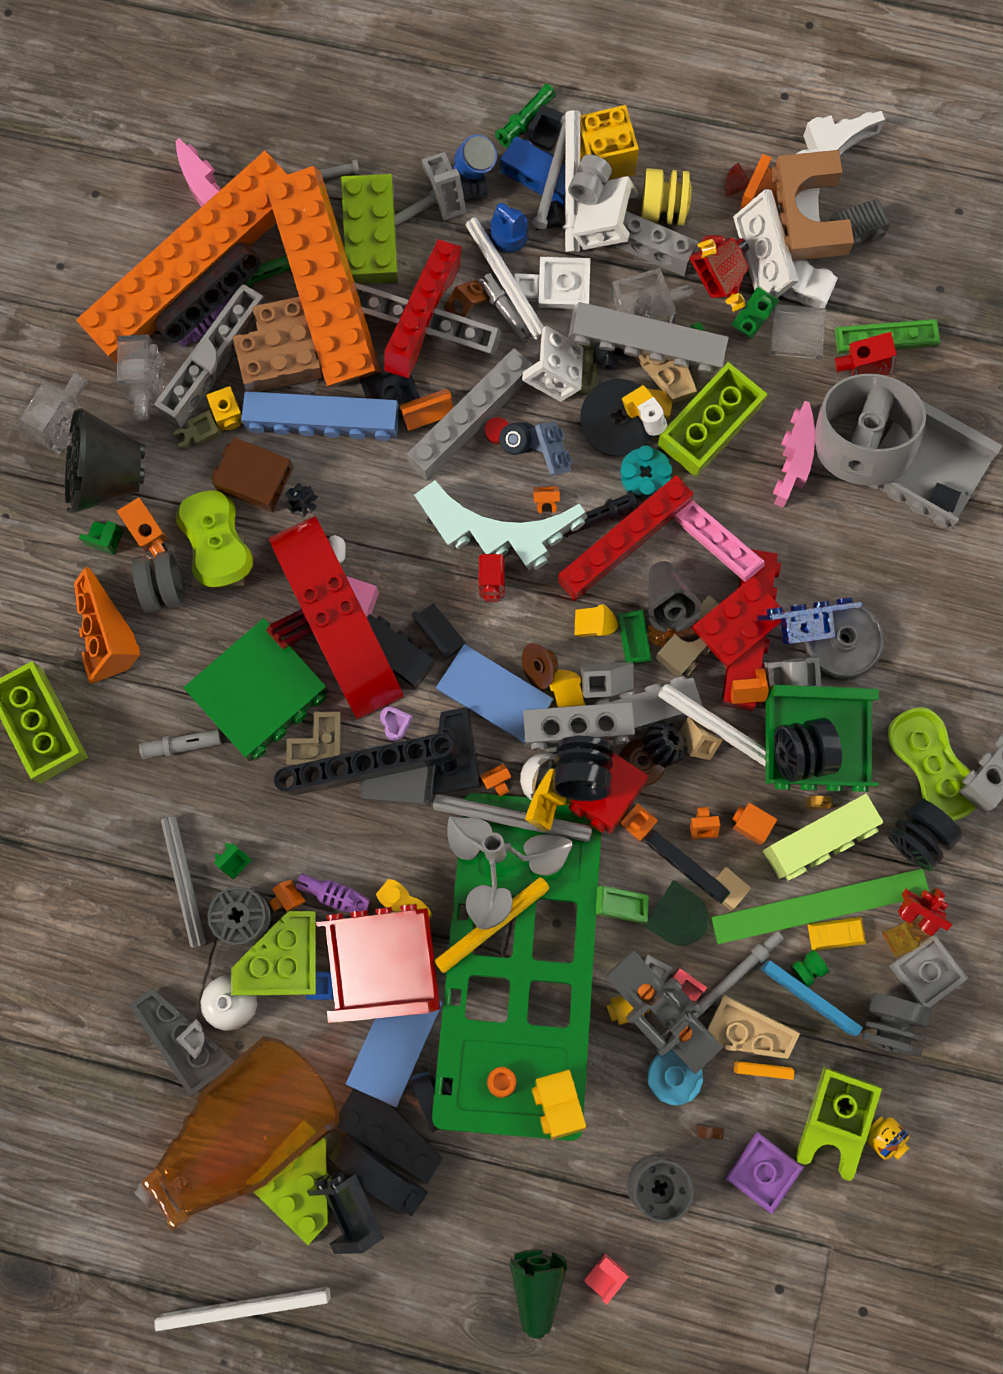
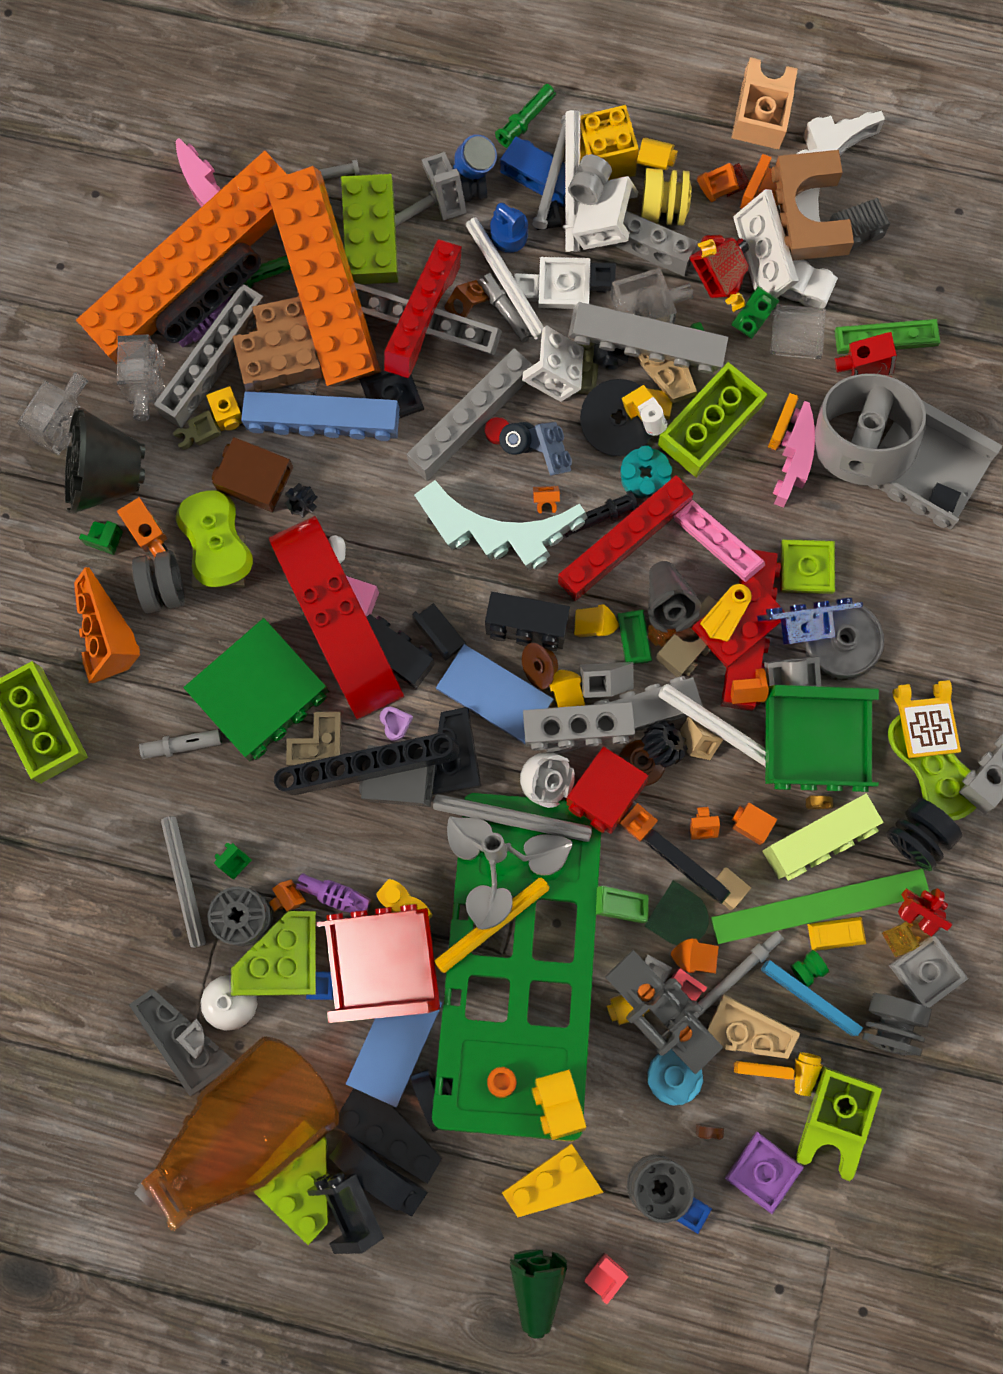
(205, 356): light grey tile -> none
(242, 1308): white tile -> none
(277, 636): dark red tile -> none
(426, 409): orange panel -> none
(491, 577): red brick -> none
(496, 778): orange tile -> none
(526, 621): none -> black brick
(544, 804): yellow slope -> none
(545, 127): black panel -> none
(552, 1184): none -> yellow wing
(583, 768): black wheel -> none
(602, 276): none -> black tile
(656, 154): none -> yellow brick
(695, 1216): none -> blue tile
(696, 956): none -> orange tile
(718, 182): none -> orange tile
(726, 613): none -> yellow piece
(764, 106): none -> light nougat brick
(783, 421): none -> light orange tile
(806, 1073): none -> yellow cone
(807, 749): black wheel -> none
(808, 566): none -> lime plate
(888, 1138): yellow head -> none
(928, 723): none -> flag

